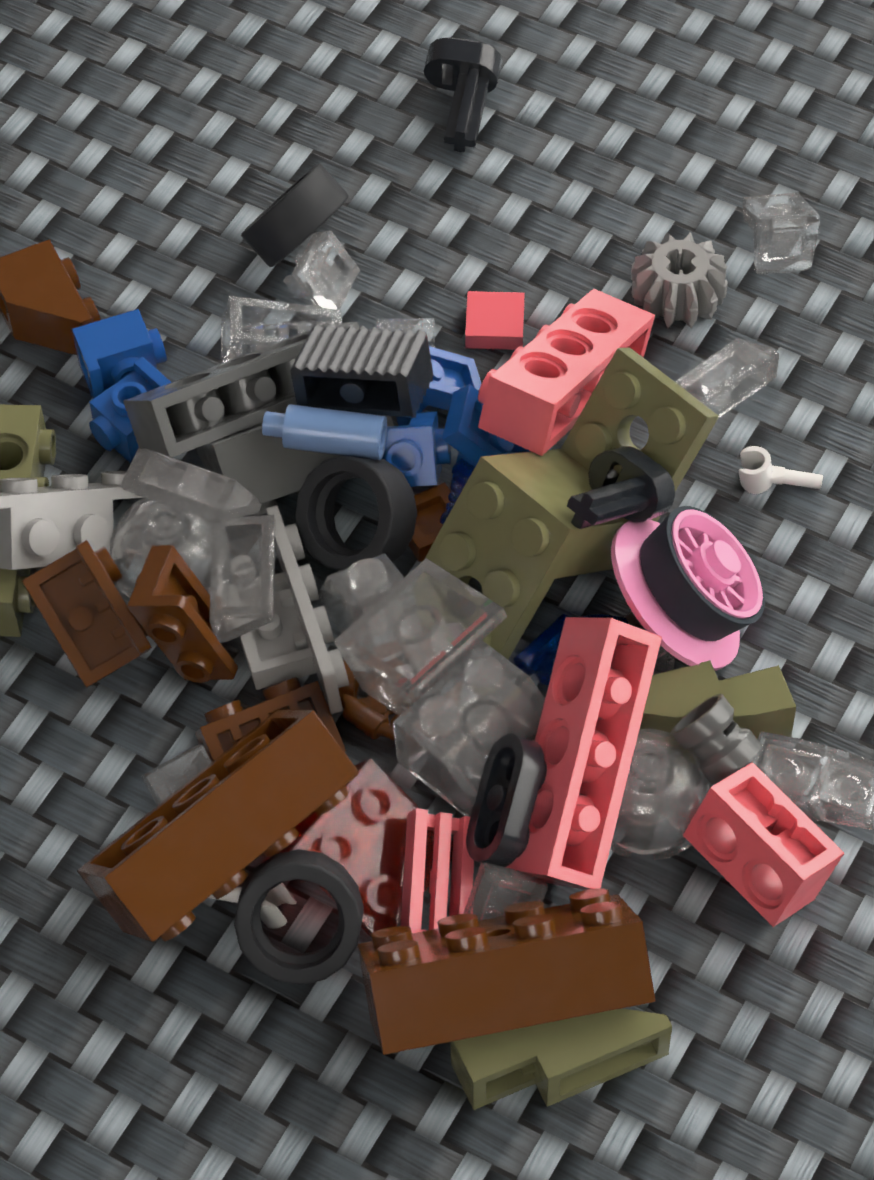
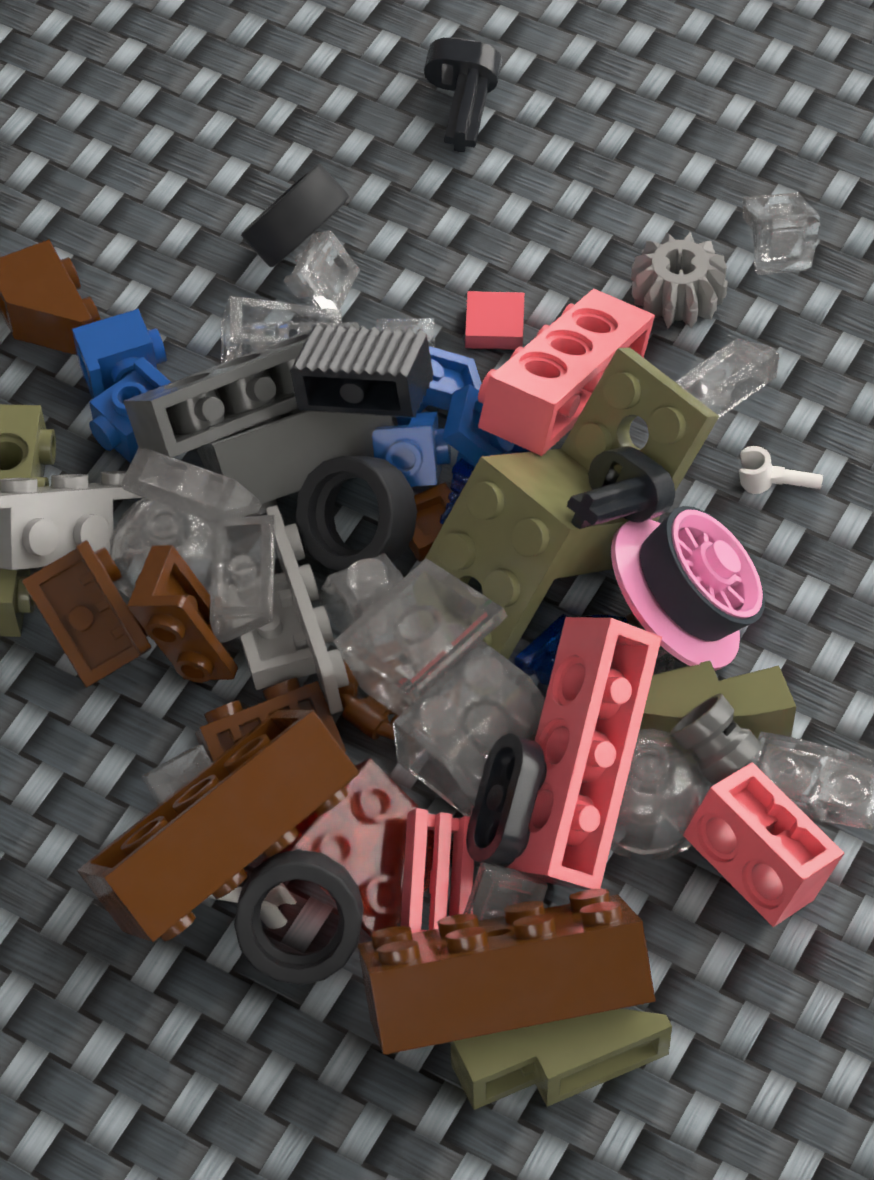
(328, 431): medium blue cylinder -> none

